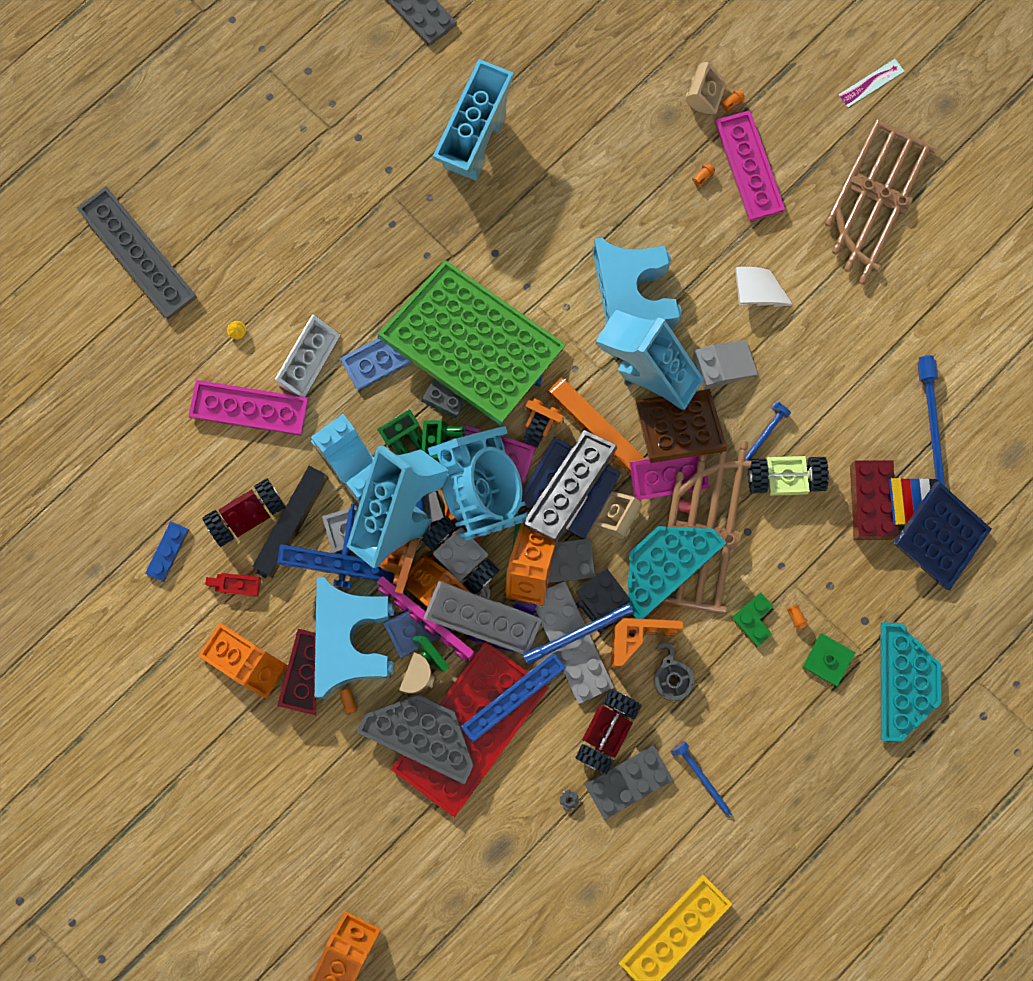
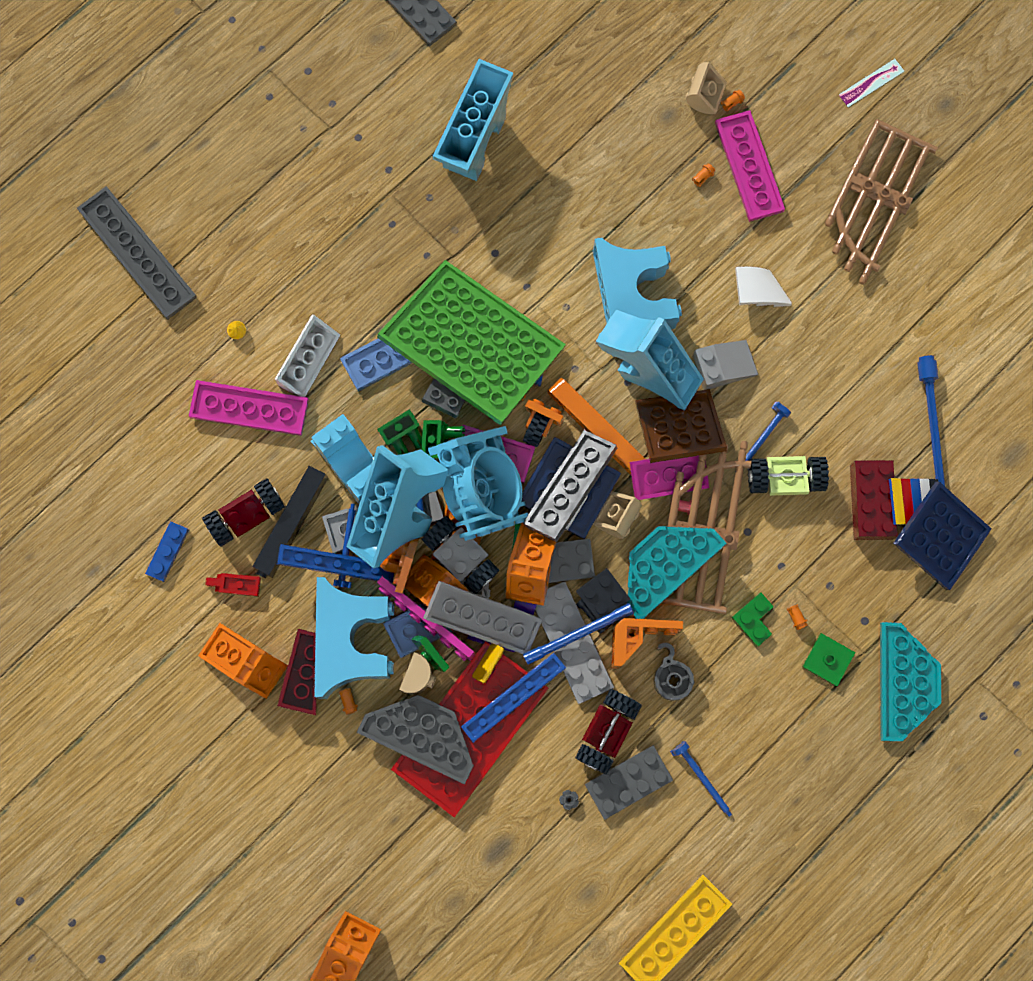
(488, 663): none -> yellow slope

